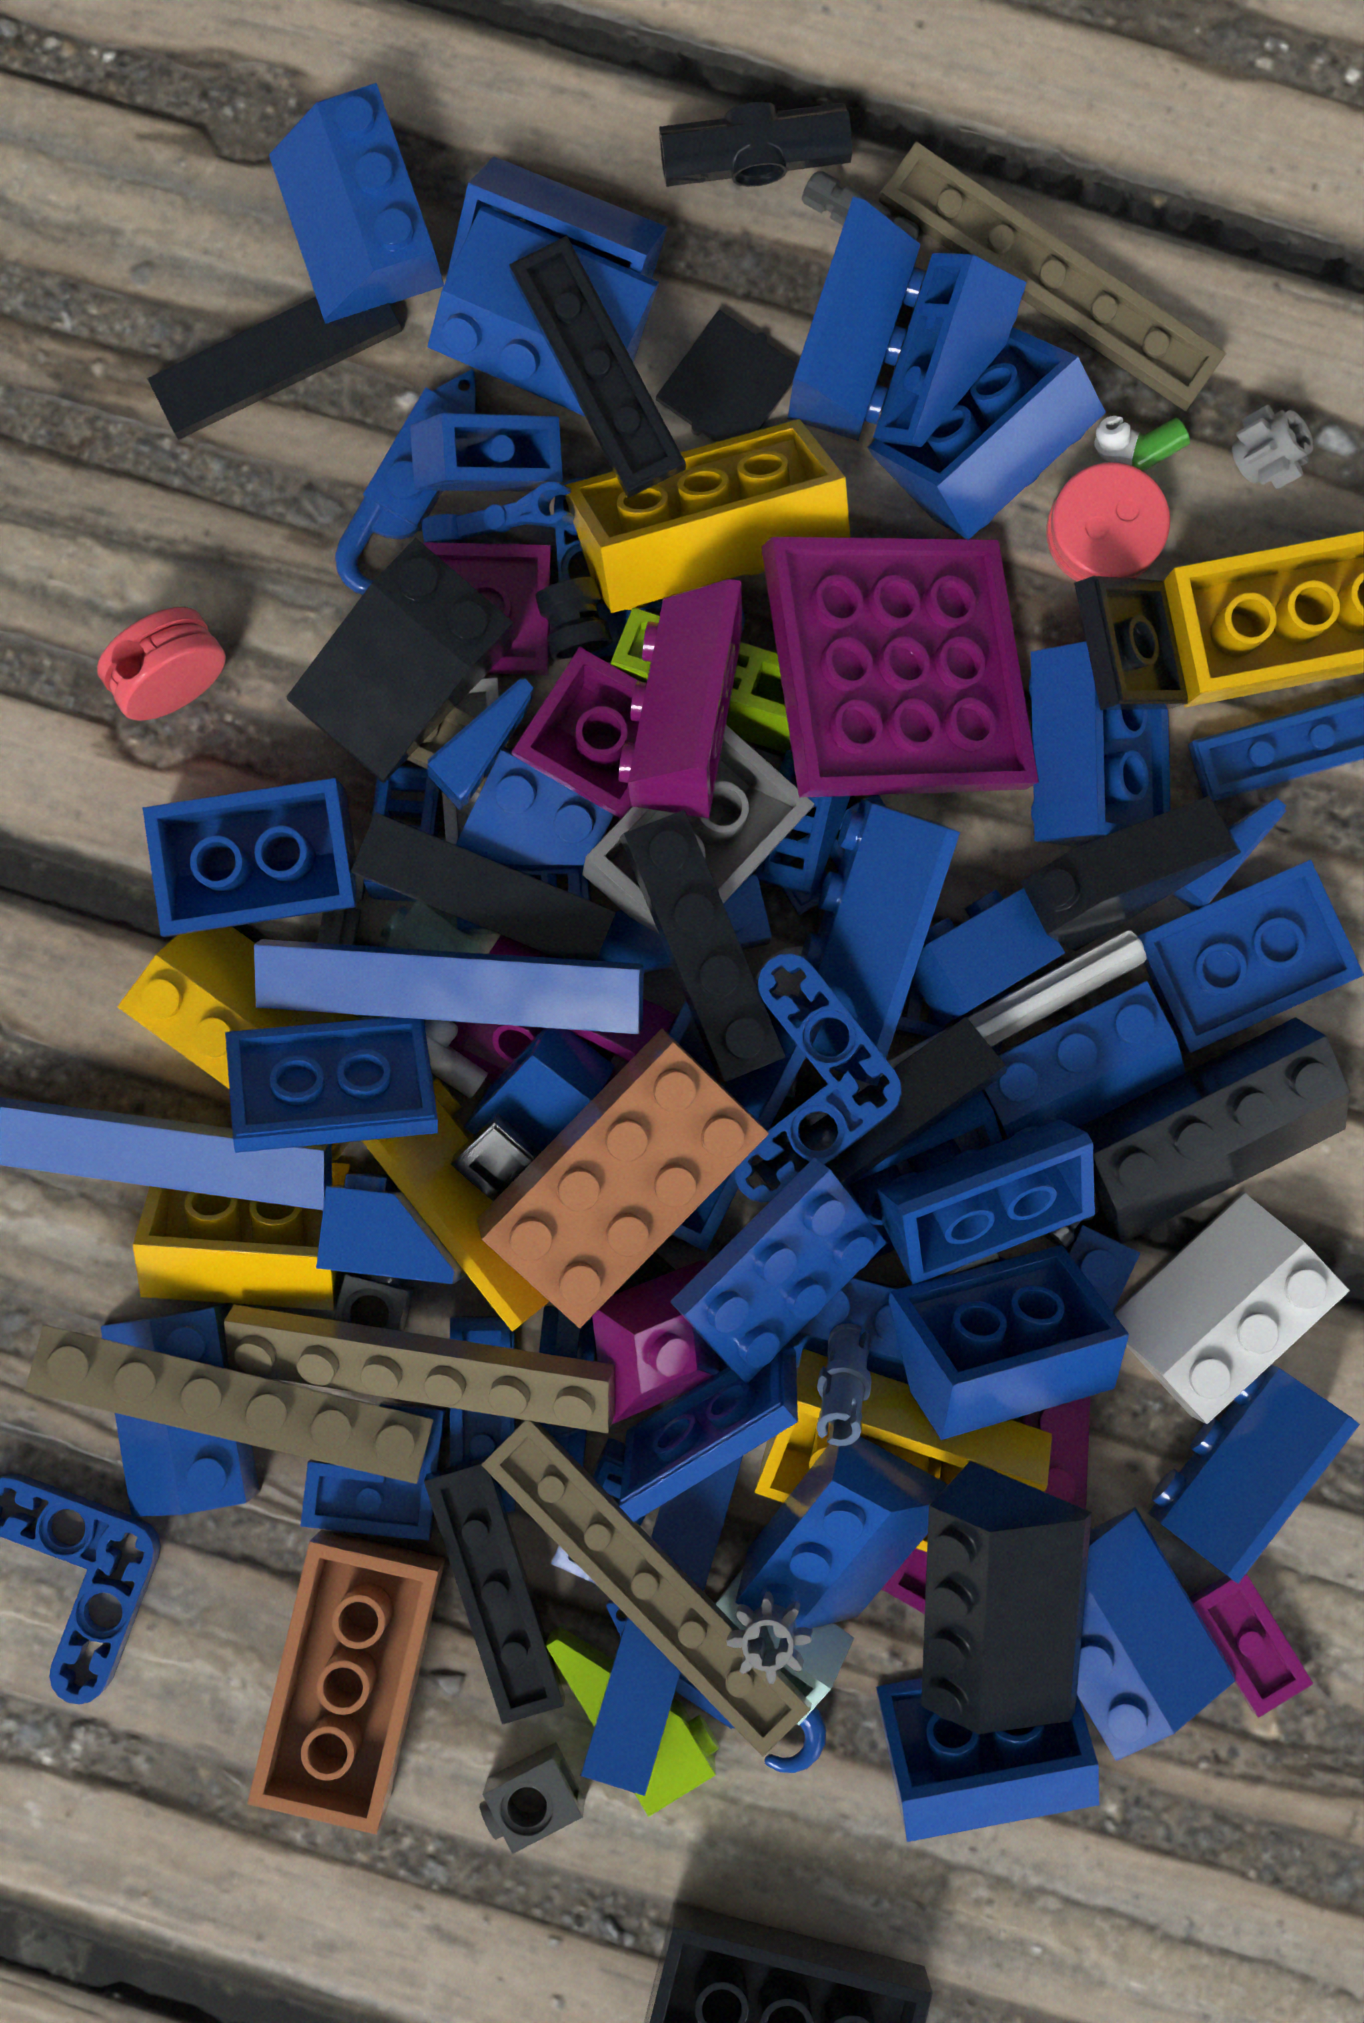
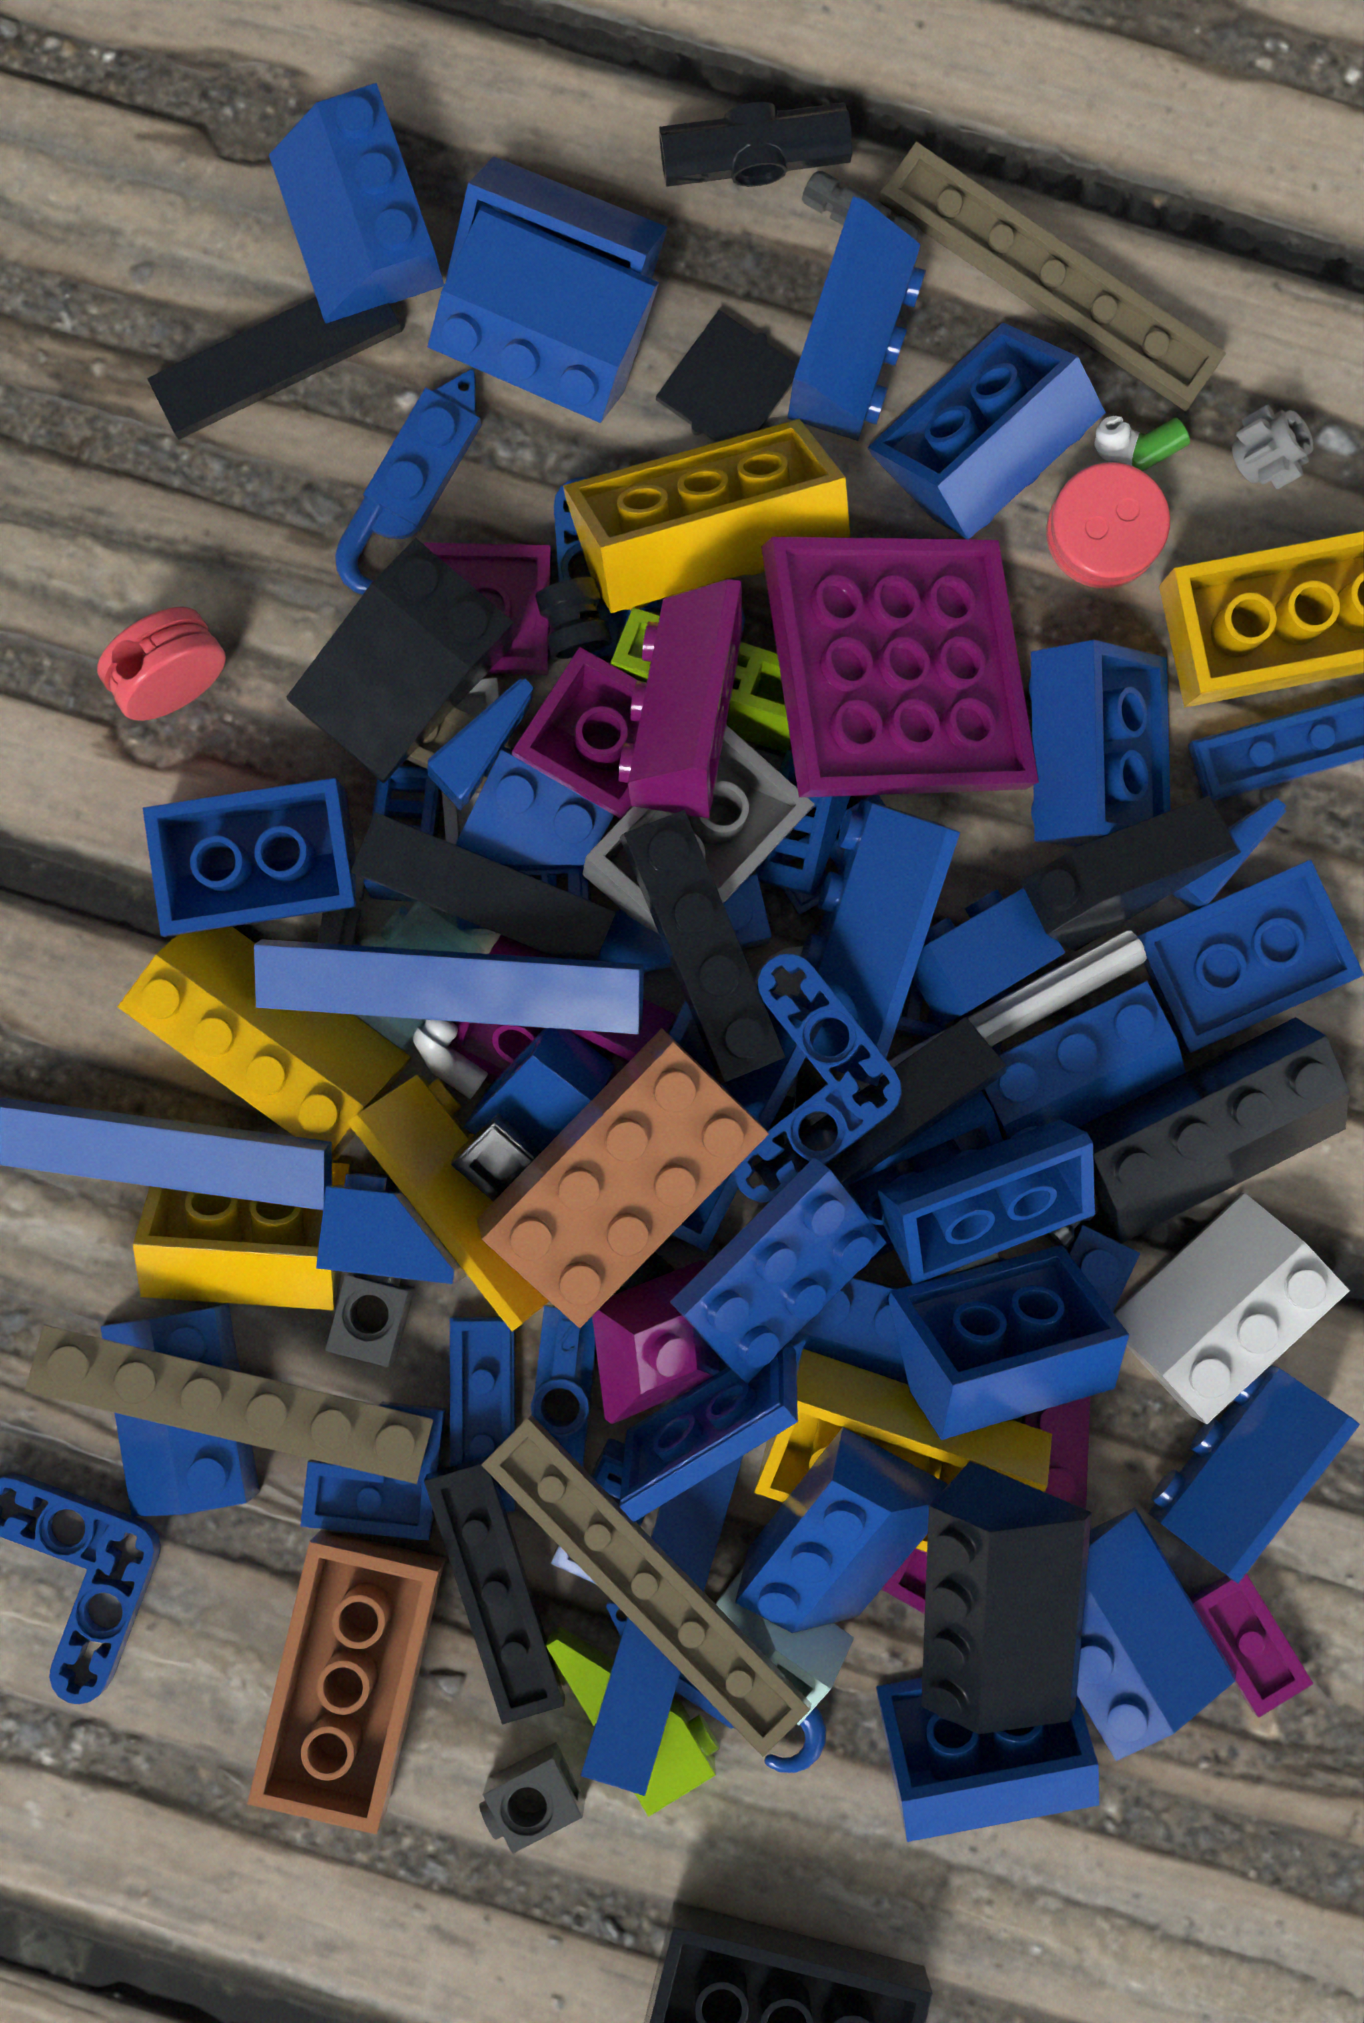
(330, 1083): blue tile -> none
(421, 1368): dark tan plate -> none
(485, 452): blue brick -> none
(530, 510): blue piece -> none
(597, 367): black tile -> none
(755, 1647): light grey gear -> none
(844, 1385): sand blue pin -> none
(950, 341): blue slope -> none
(1131, 643): black tile -> none

